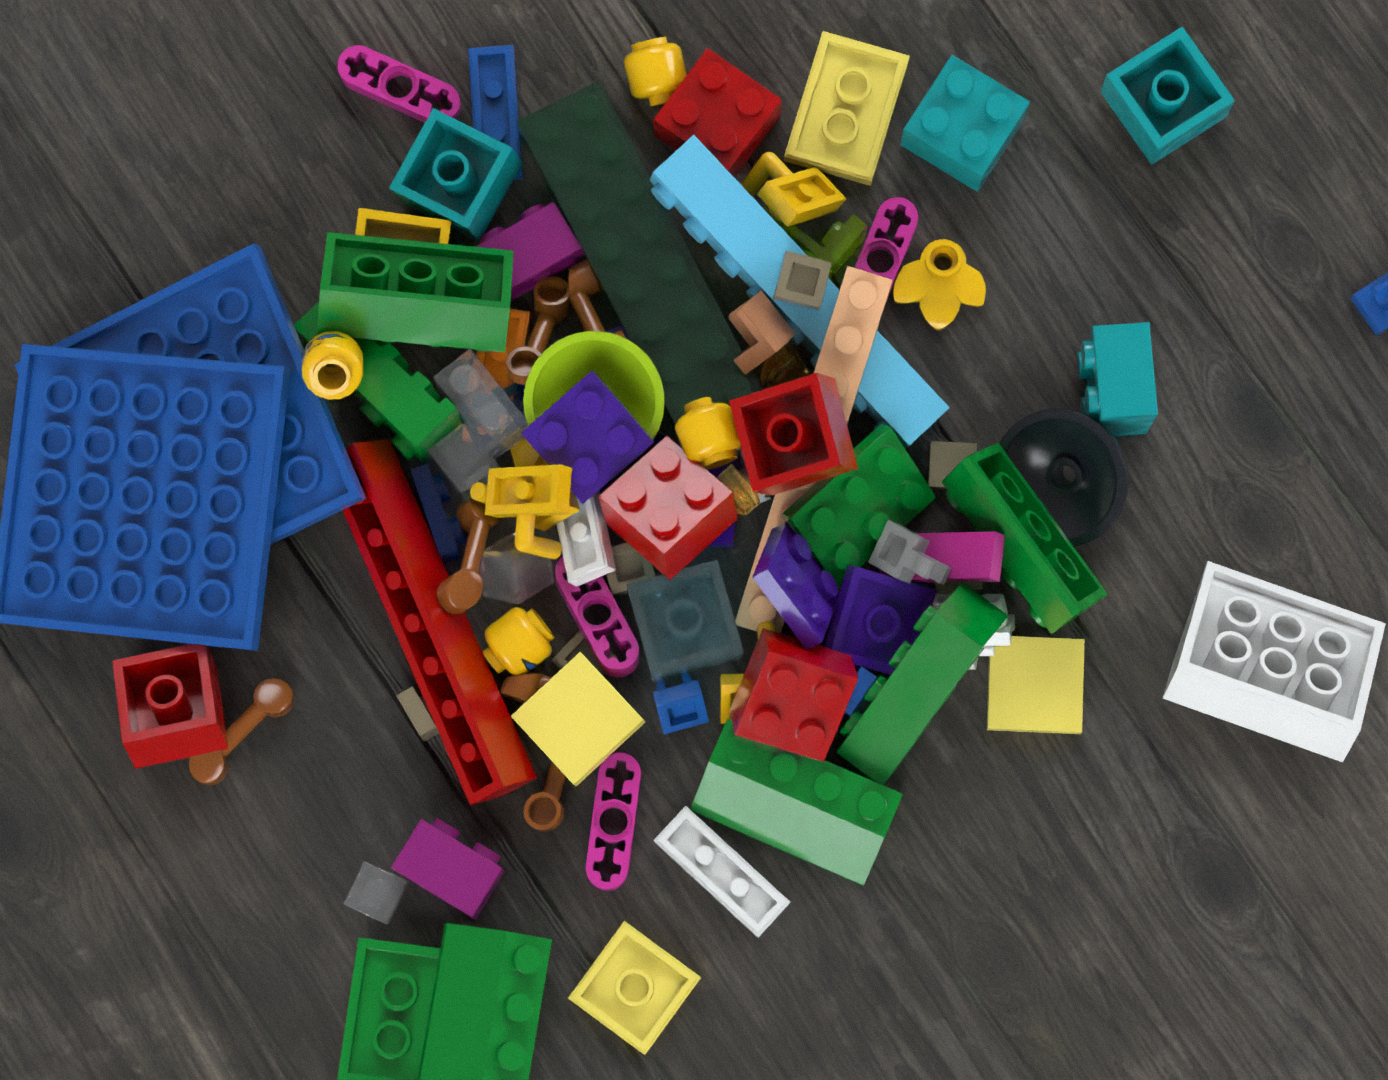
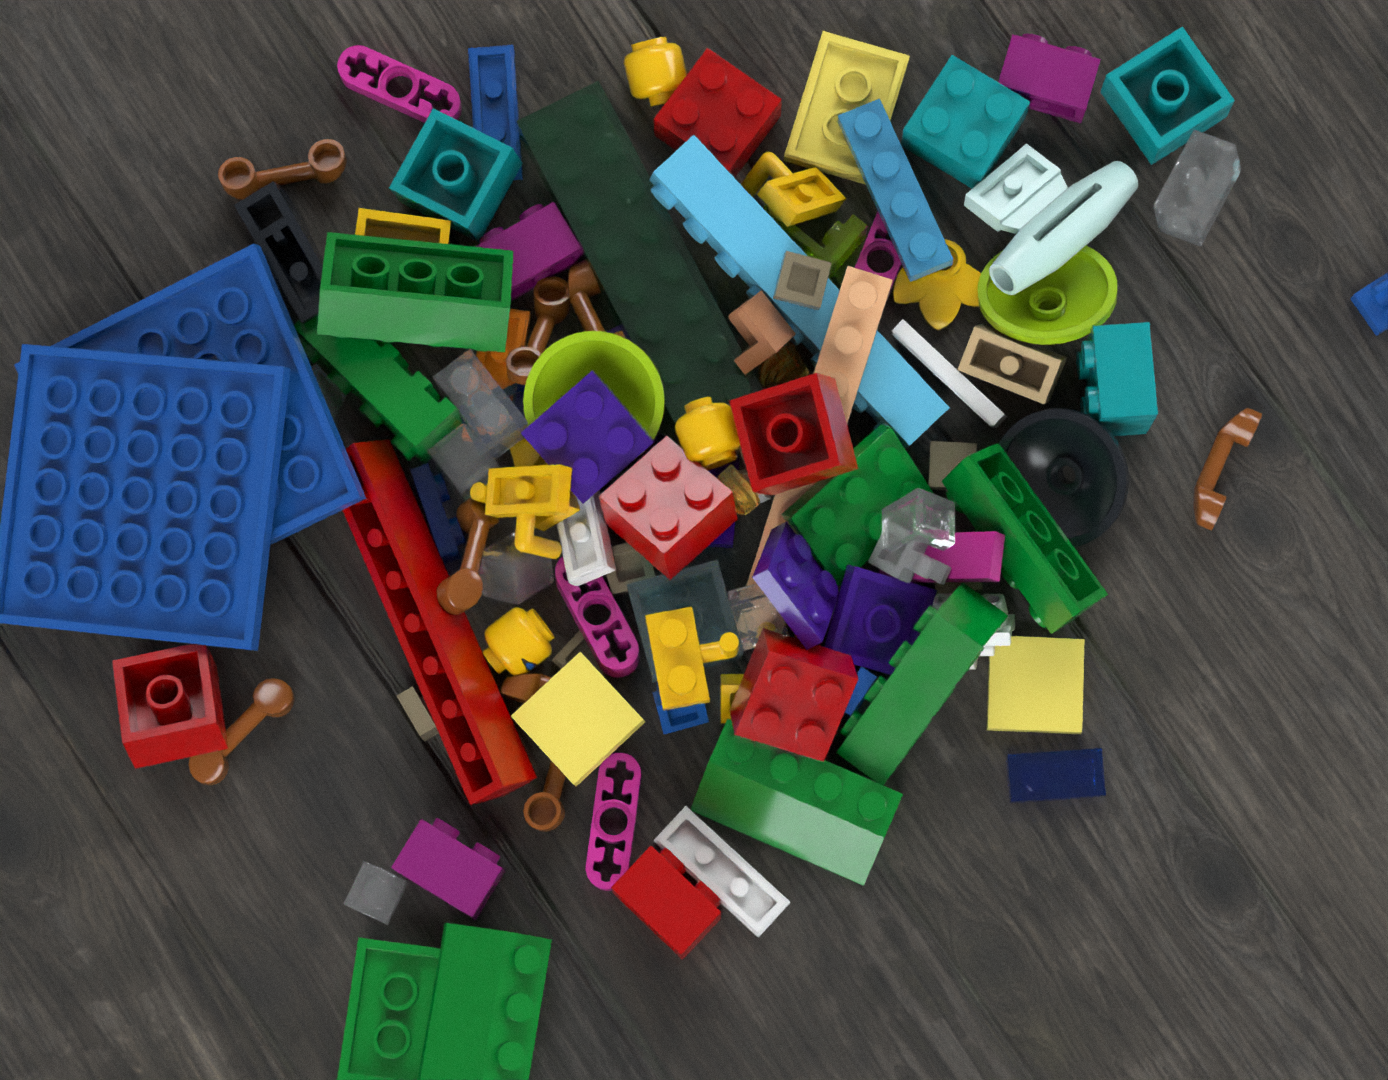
(286, 246): none -> black slope
(325, 164): none -> dark orange bar
(332, 365): yellow head -> none
(634, 988): light yellow tile -> none
(668, 901): none -> red brick
(681, 658): none -> yellow plate
(753, 613): none -> clear panel
(895, 190): none -> dark azure plate
(919, 518): none -> clear panel
(948, 374): none -> white tile
(1012, 364): none -> tan brick
(1048, 217): none -> light aqua plate
(1049, 76): none -> magenta brick
(1055, 775): none -> clear blue plate
(1056, 307): none -> lime dish
(1197, 188): none -> clear brick
(1206, 502): none -> dark orange bar
(1275, 662): white slope -> none

